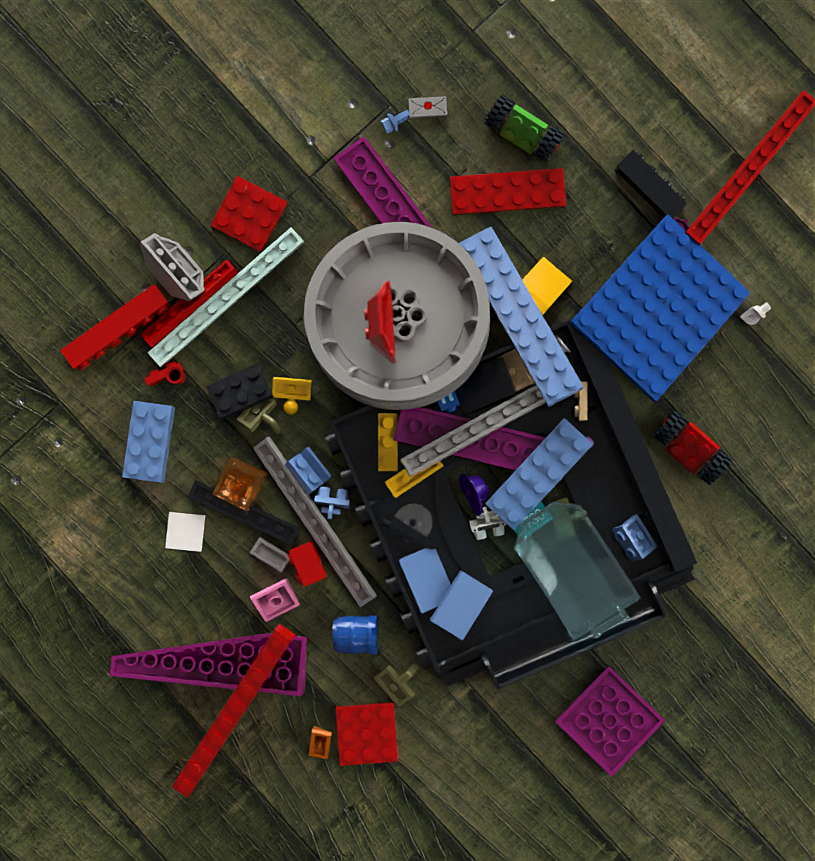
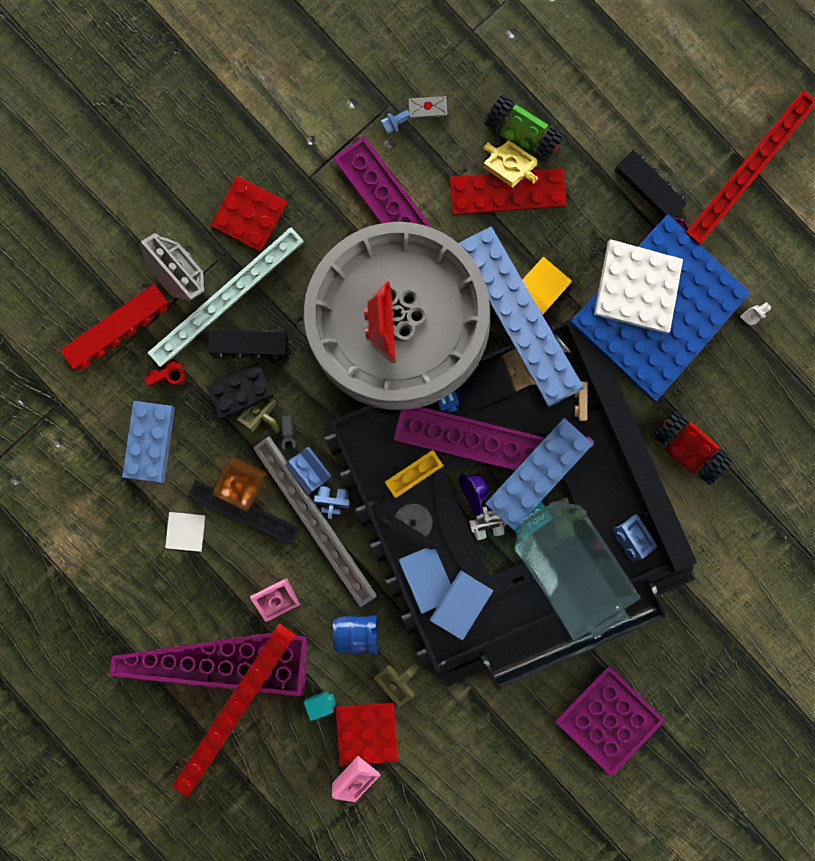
(184, 308): red plate -> none
(247, 343): none -> black brick
(270, 554): light grey tile -> none
(287, 430): none -> dark grey bar
(292, 390): yellow plate -> none
(307, 564): red brick -> none
(319, 743): orange slope -> none
(320, 705): none -> teal brick
(354, 781): none -> bright pink slope
(386, 445): yellow plate -> none
(472, 431): light grey plate -> none
(510, 163): none -> light yellow plate
(638, 287): none -> white plate

